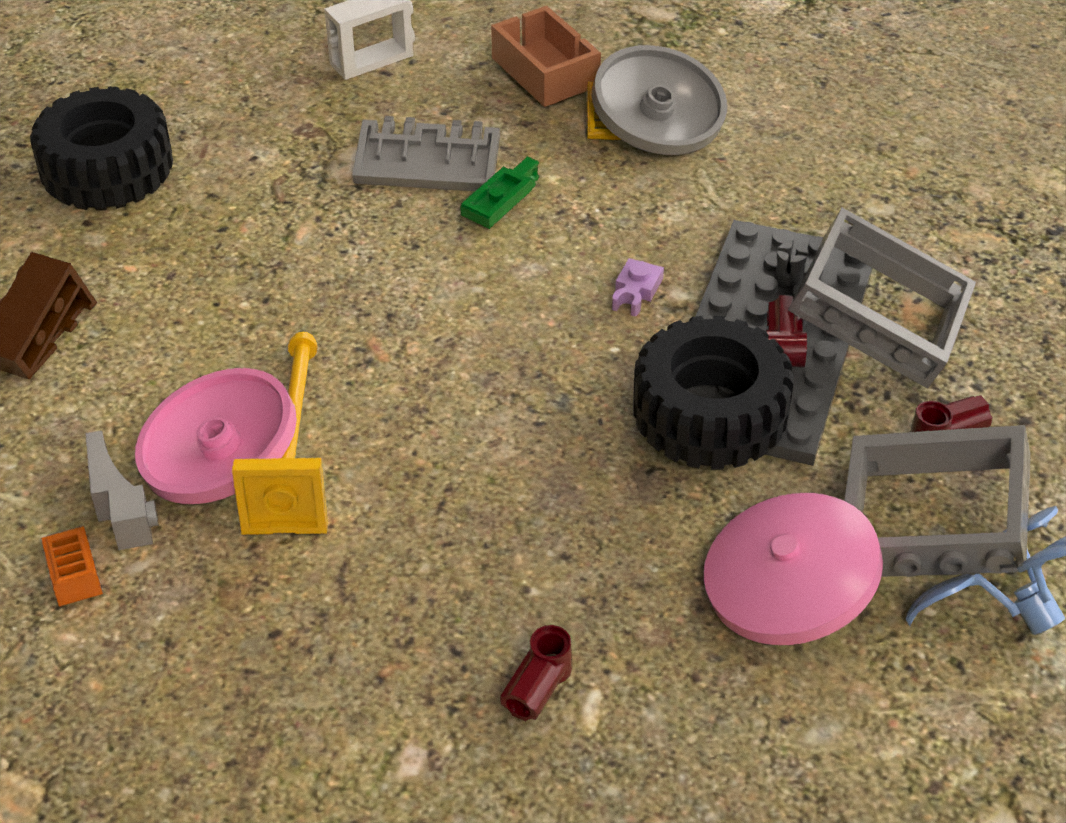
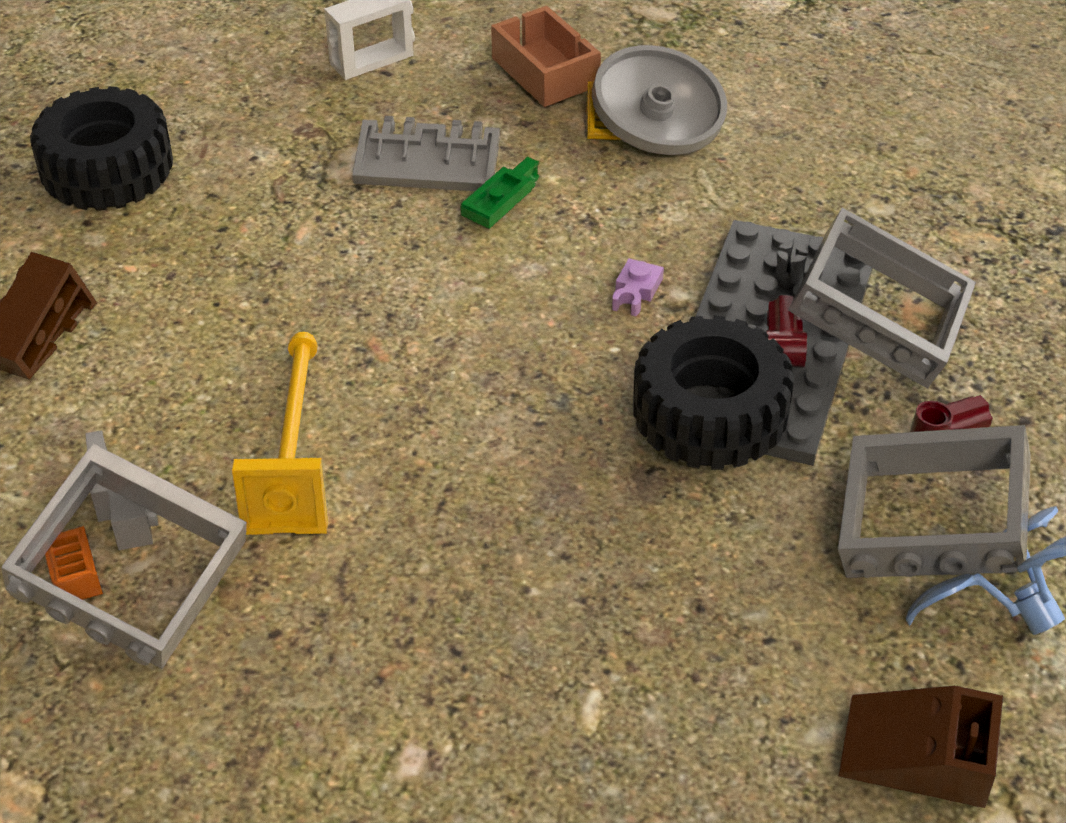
(151, 493): none -> light grey window
(205, 425): bright pink dish -> none
(538, 673): dark red piece -> none
(793, 569): bright pink dish -> none
(925, 742): none -> reddish brown slope

